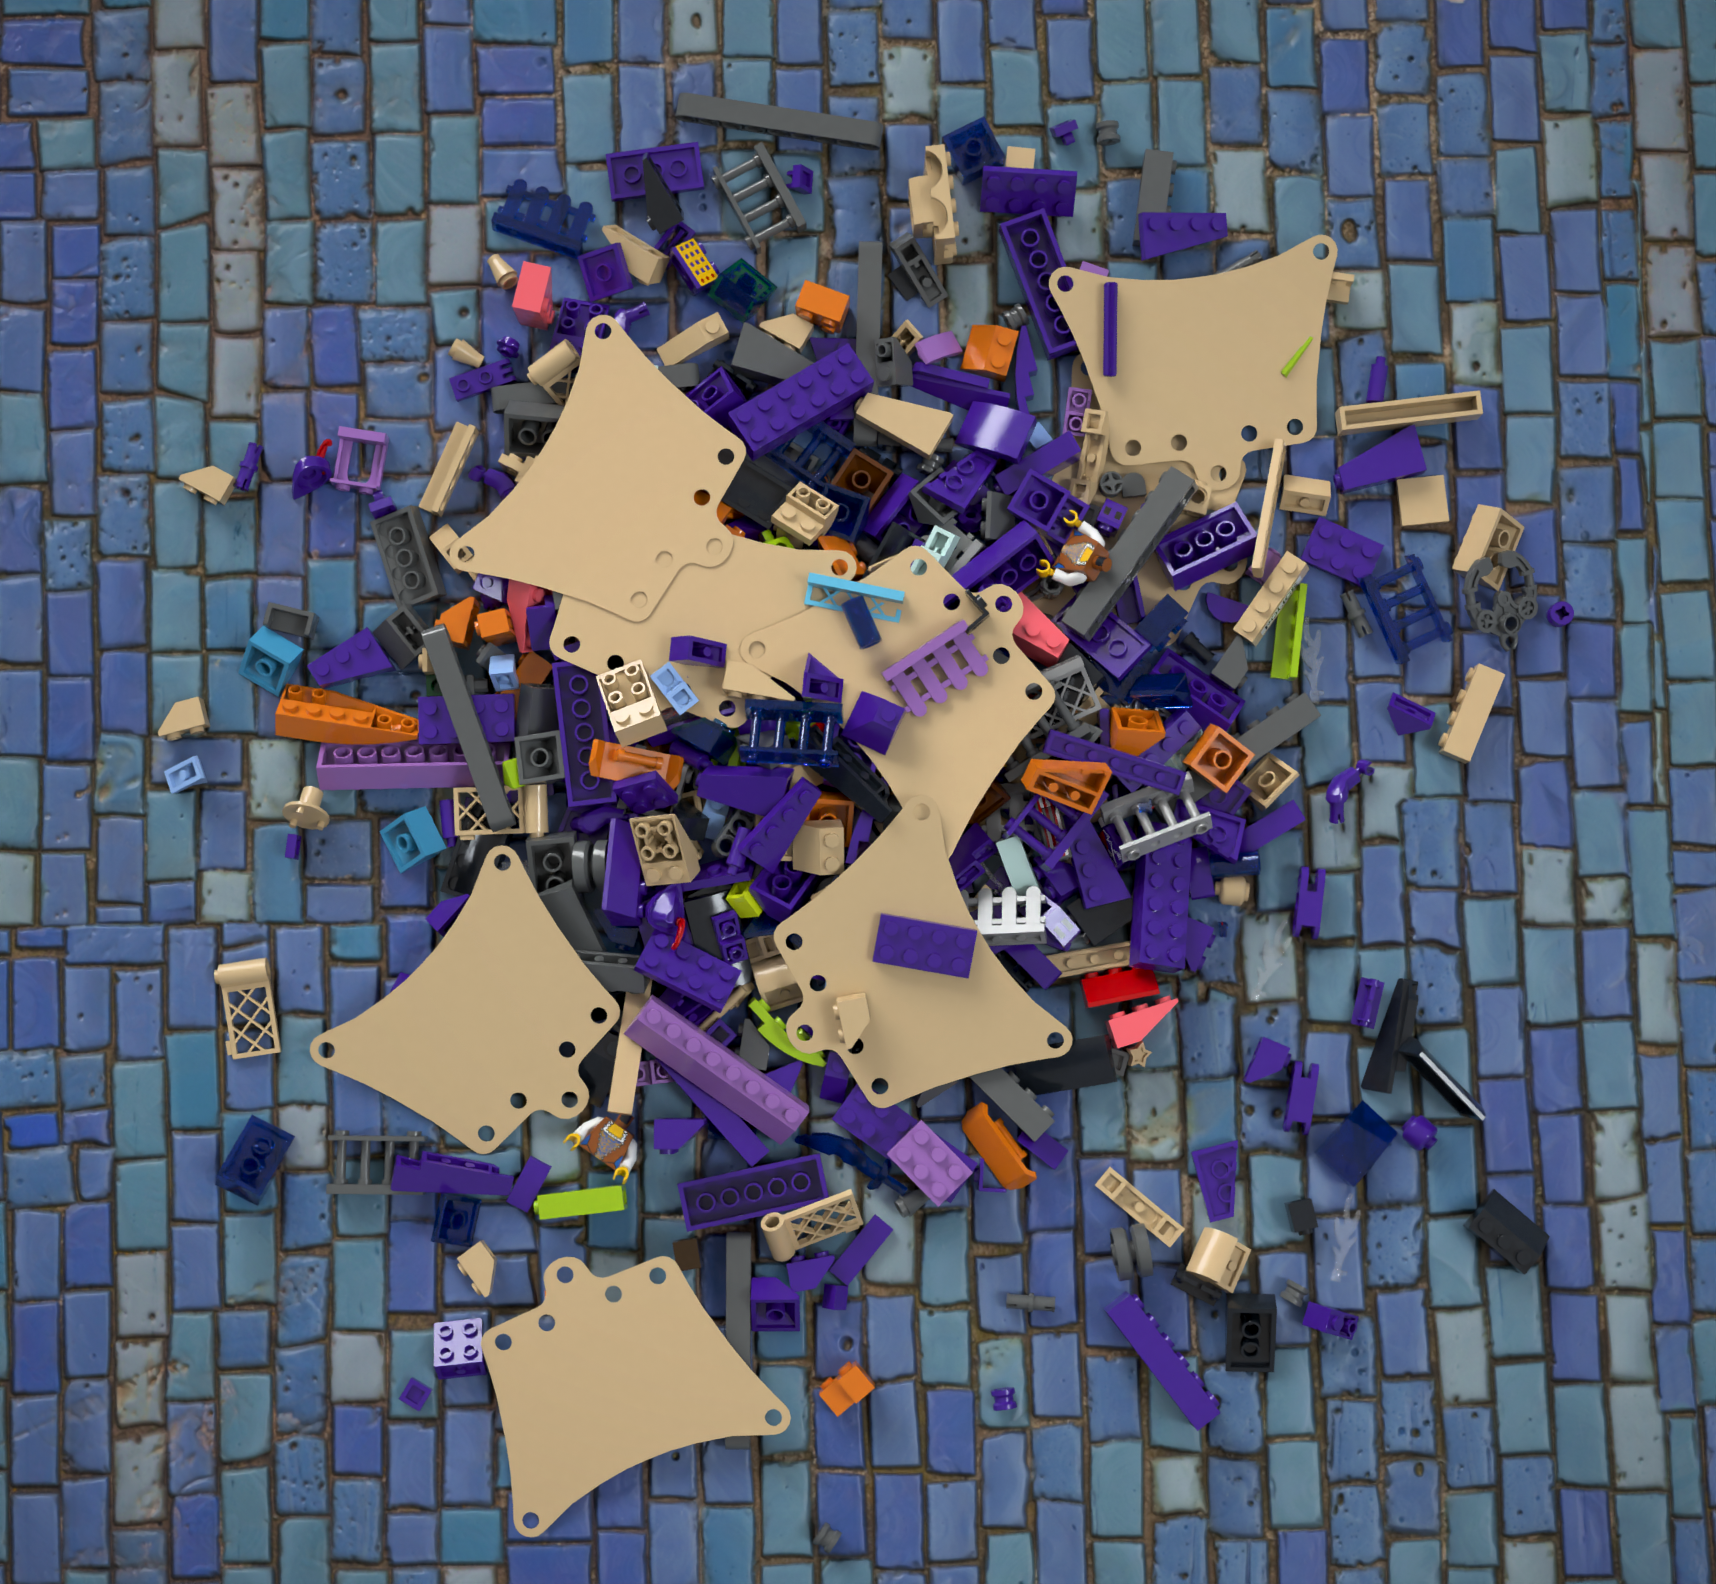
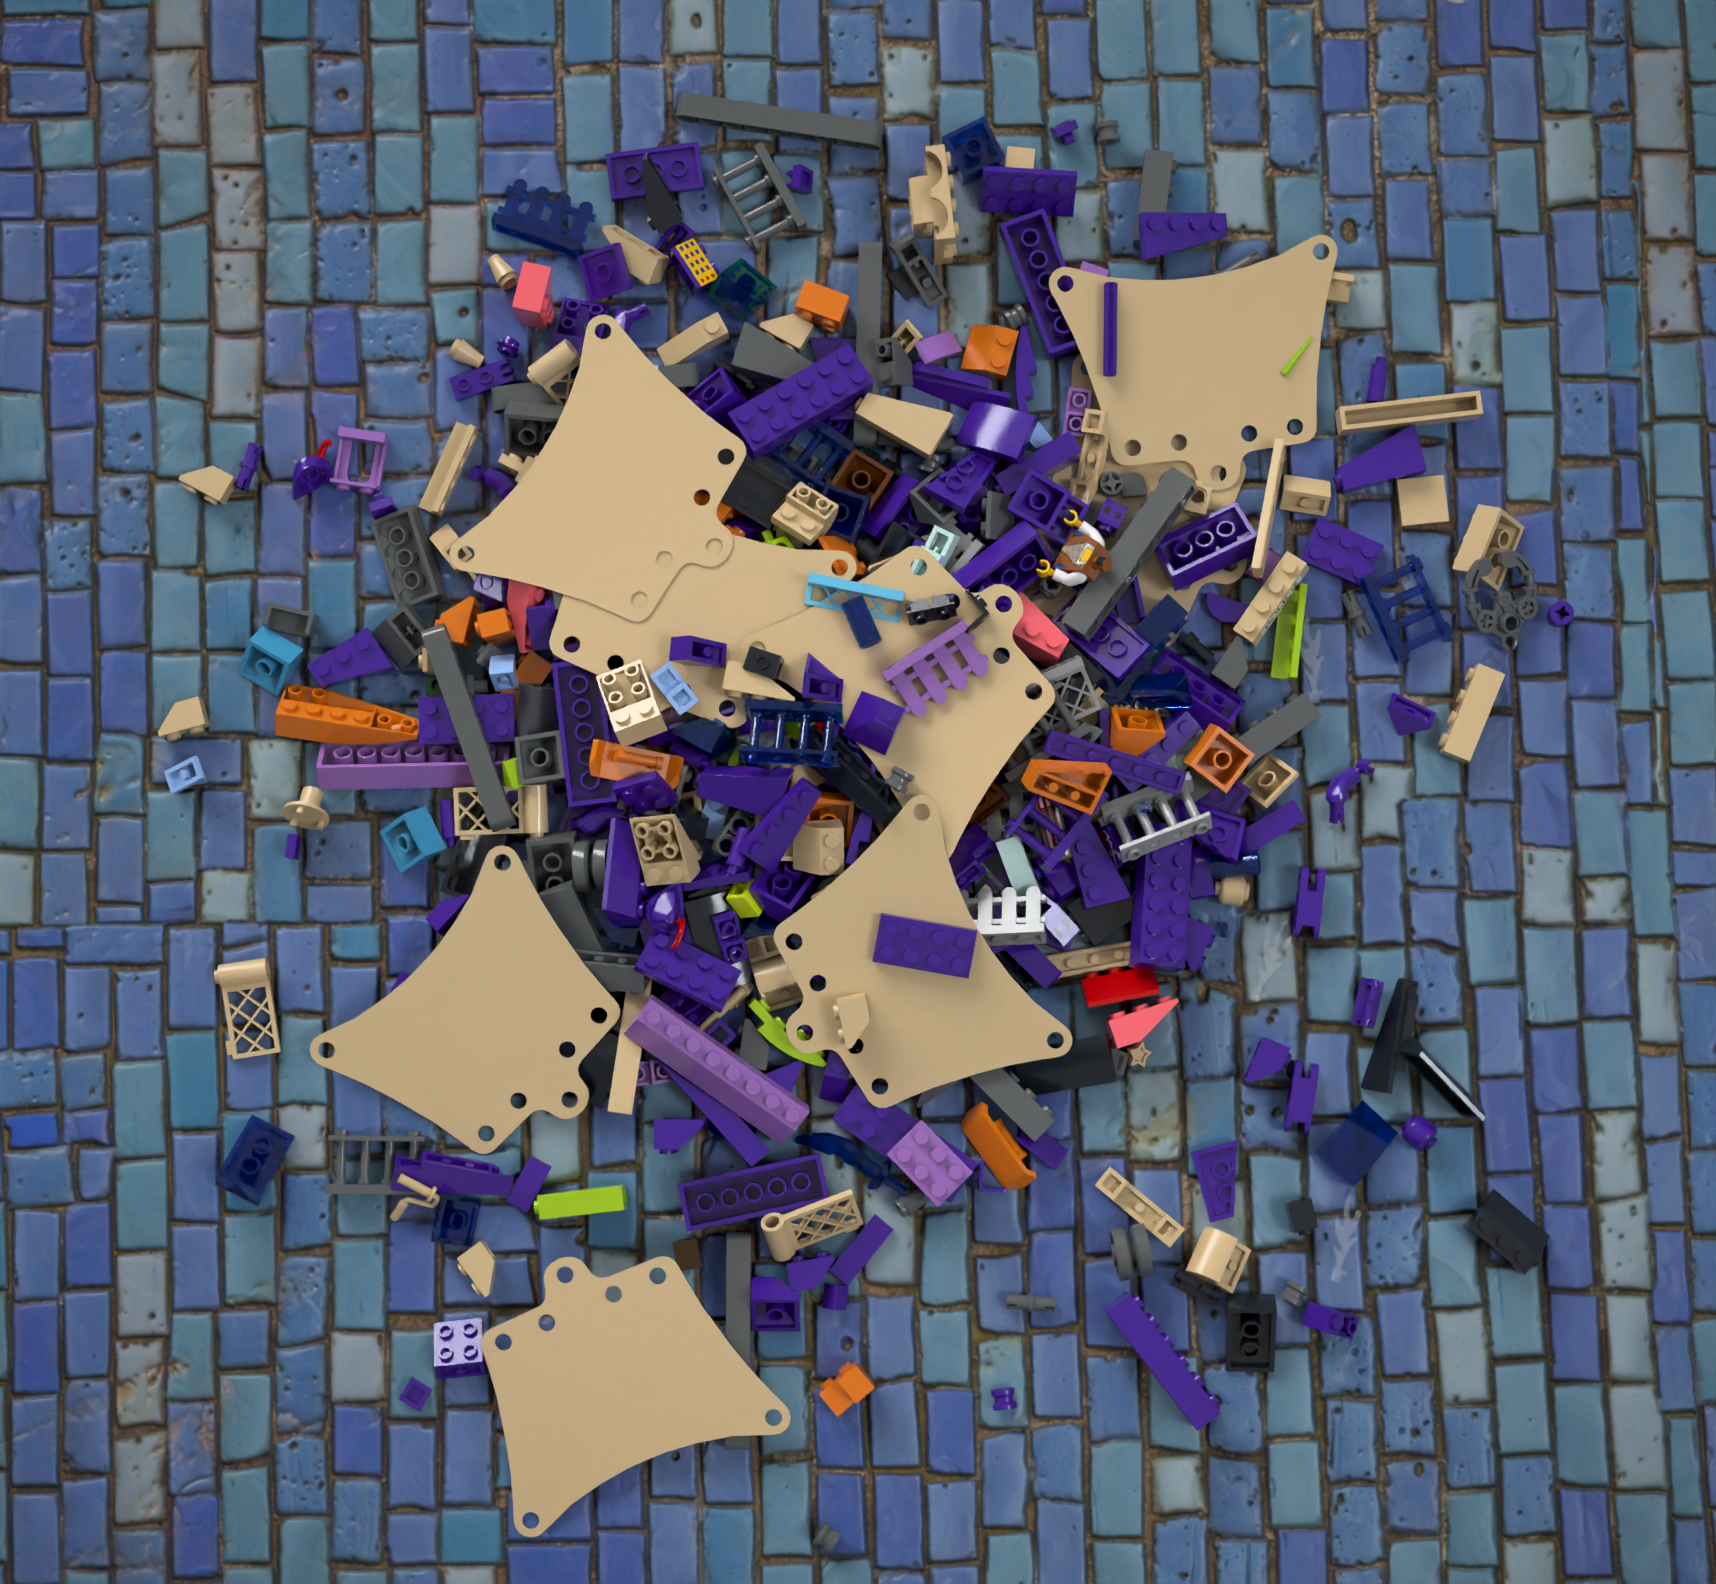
(419, 1188): none -> tan piece
(608, 1142): torso -> none
(763, 663): none -> black bracket
(899, 779): none -> dark grey wheel
(942, 609): none -> black hinge

